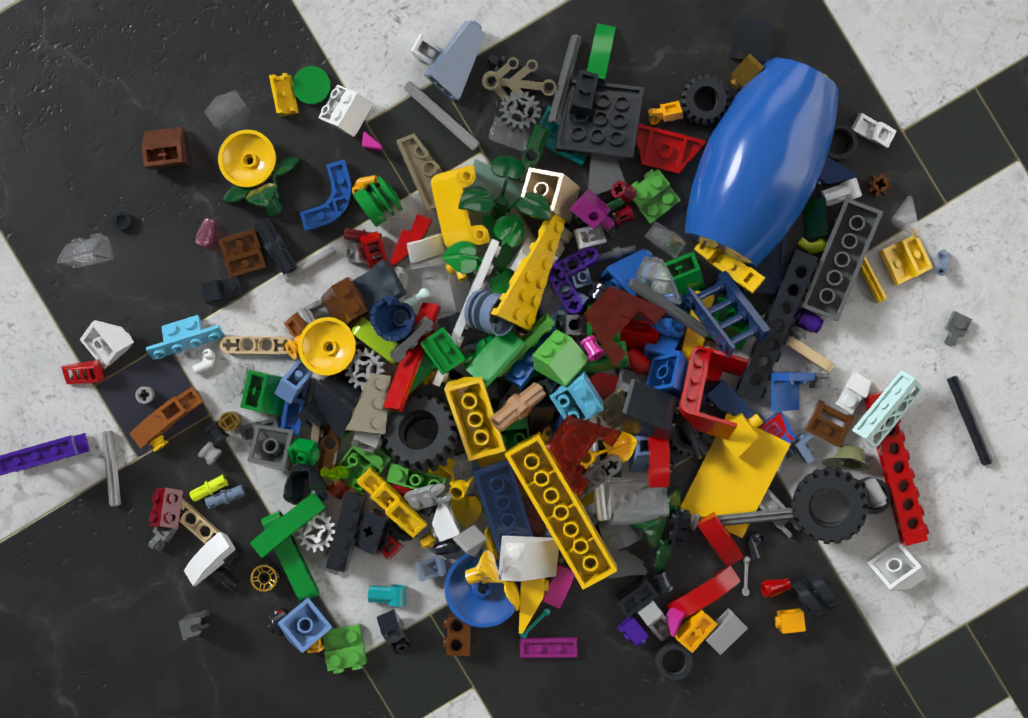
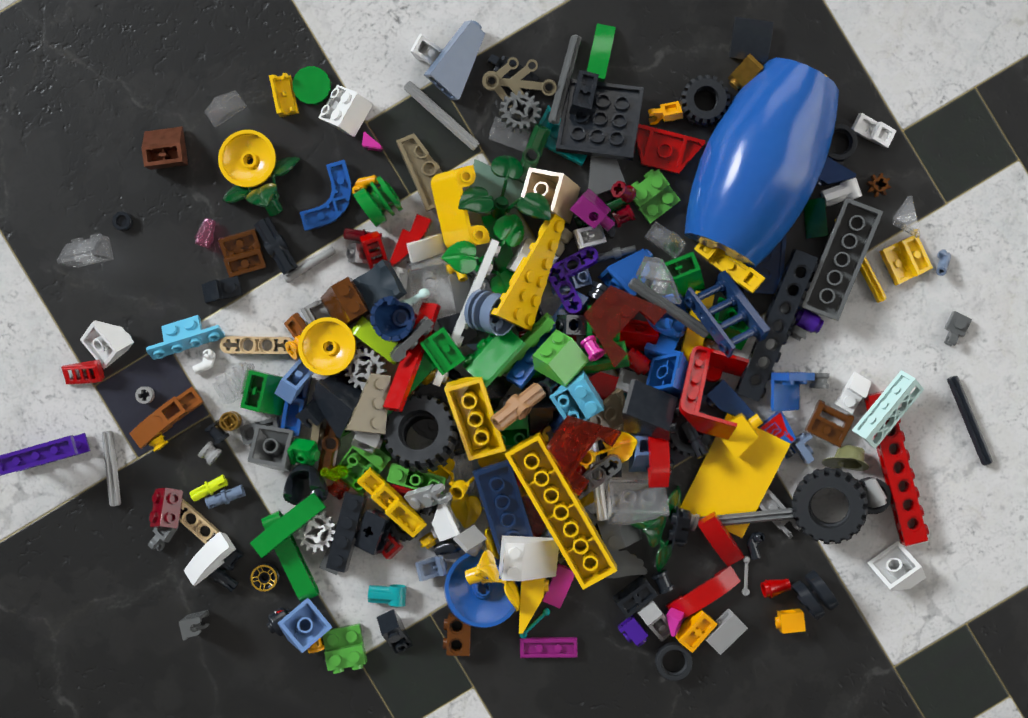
(809, 354): tan beam -> none
(814, 247): neon yellow arm -> none

